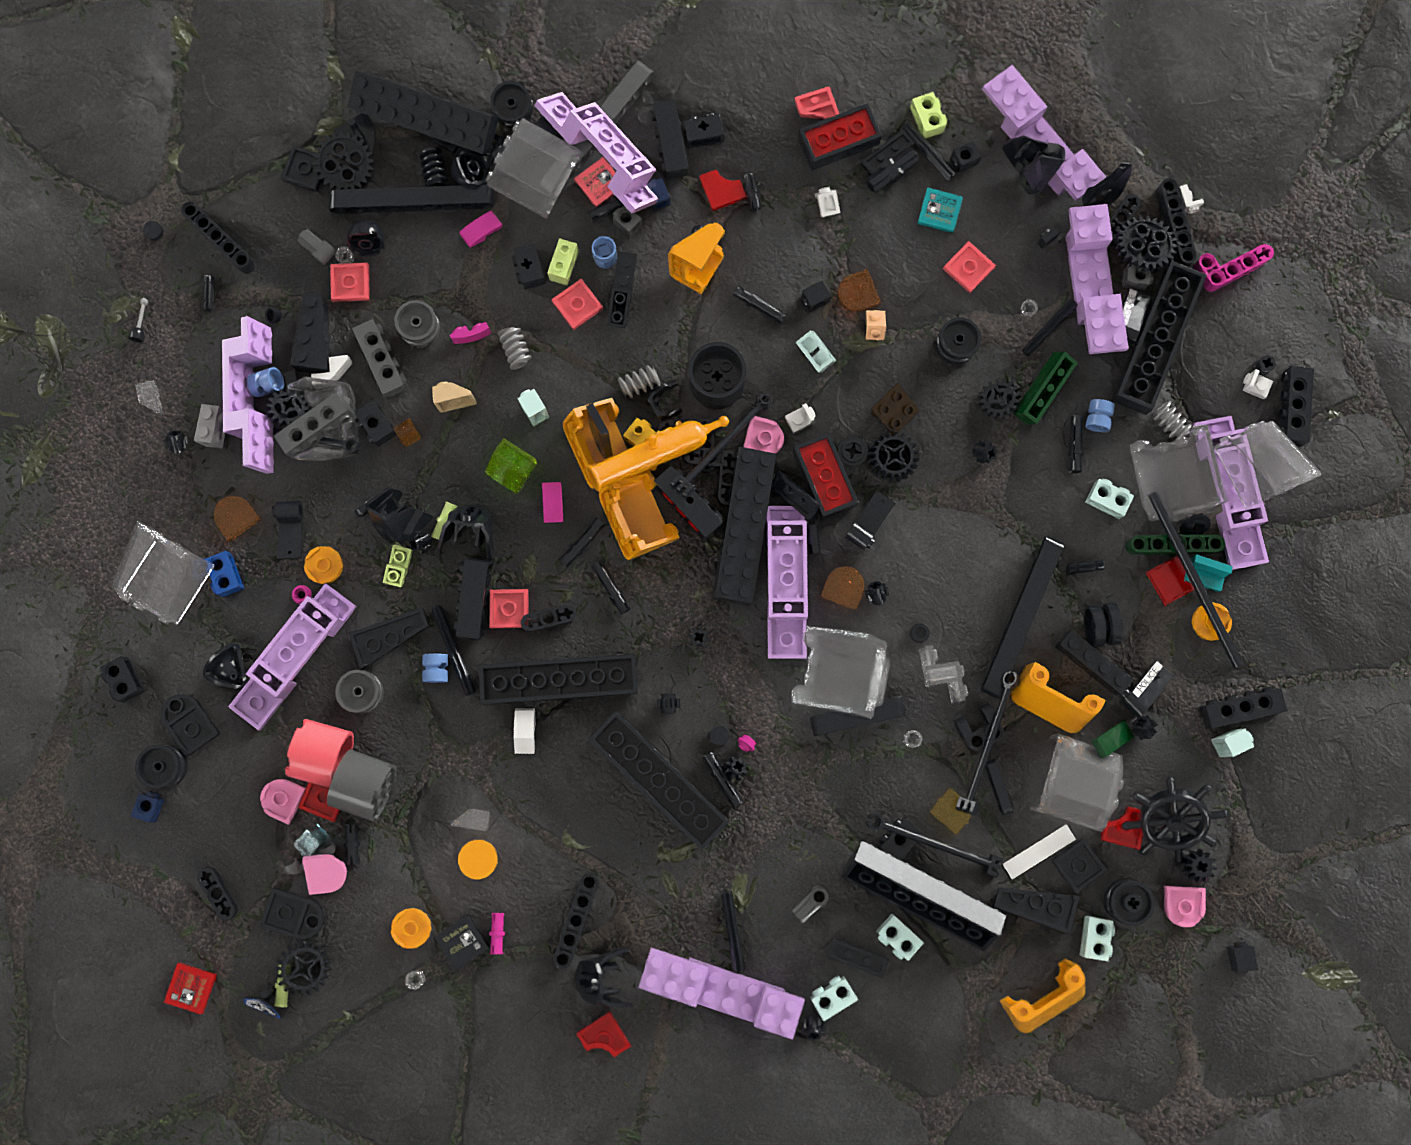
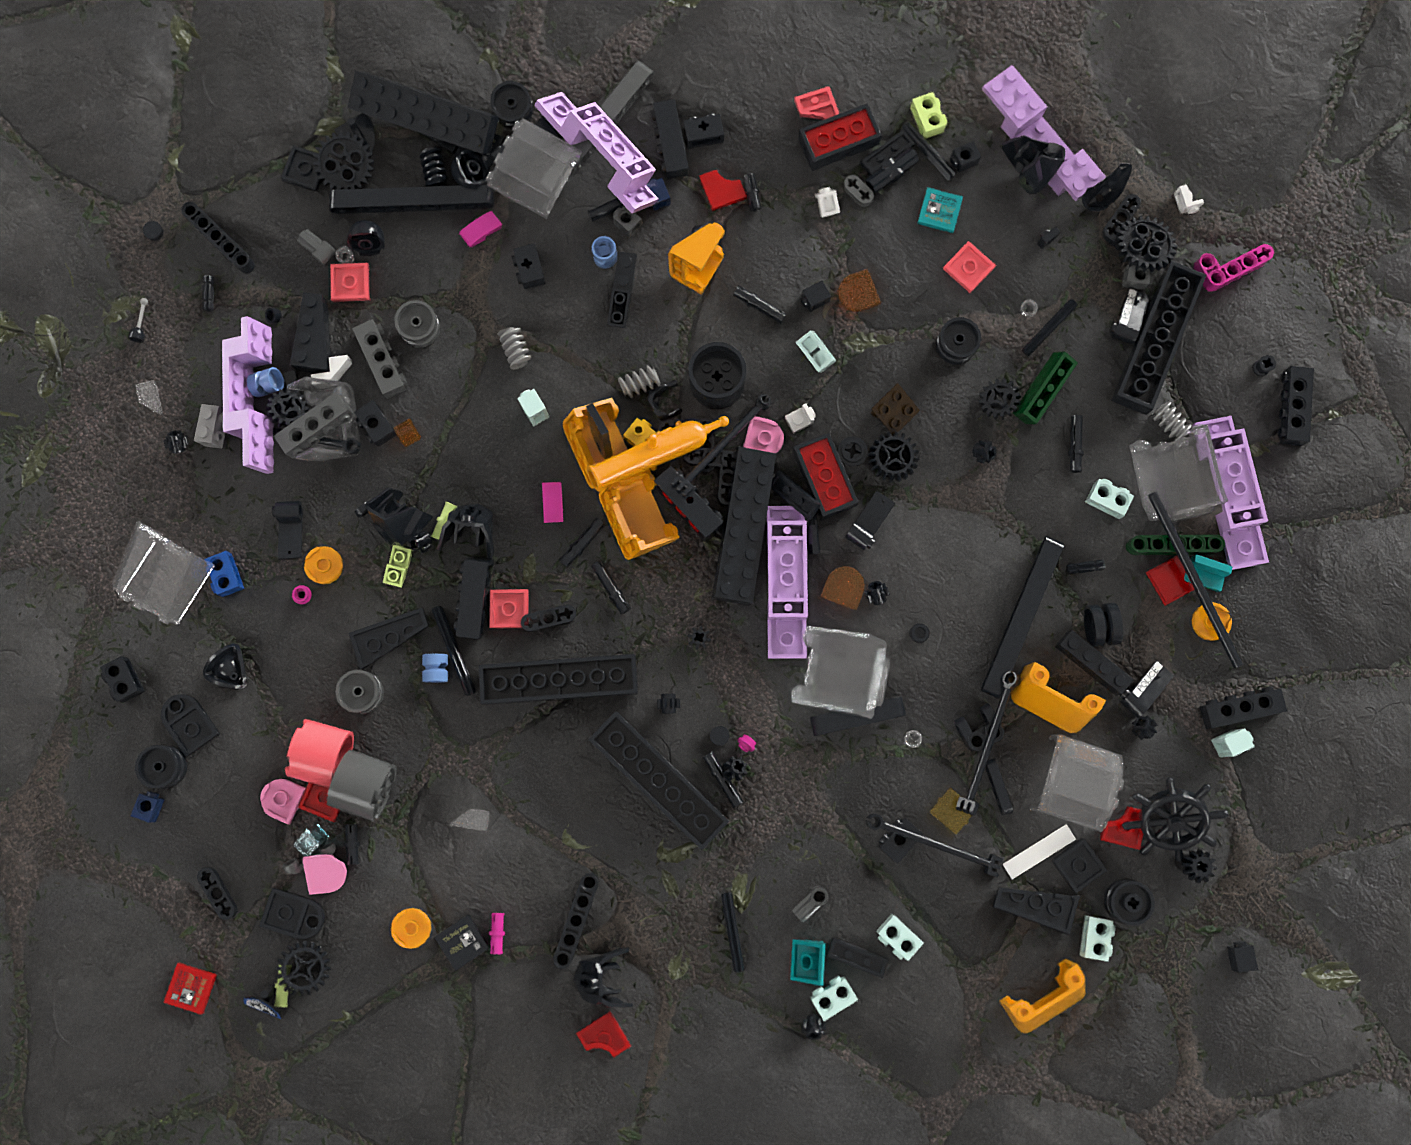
(234, 516): clear orange tile -> none
(288, 652): lavender bracket -> none
(418, 984): clear bush -> none
(451, 397): tan slope -> none
(463, 335): dark pink slope -> none
(477, 859): light orange tile -> none
(510, 465): clear neon green slope -> none
(524, 730): white slope -> none
(563, 261): yellowish green brick -> none
(577, 304): coral tile -> none
(595, 182): coral tile -> none
(722, 990): lavender bracket -> none
(808, 961): none -> teal slope
(859, 190): none -> dark grey beam
(875, 325): light nougat bracket -> none
(924, 896): black brick -> none
(943, 674): clear bracket -> none
(1091, 279): lavender bracket -> none
(1100, 413): medium blue wheel -> none
(1112, 739): dark green tile -> none
(1178, 215): black beam -> none
(1184, 905): bright pink tile -> none
(1201, 525): black gear -> none
(1257, 385): white bracket -> none
(1263, 463): clear windscreen -> none

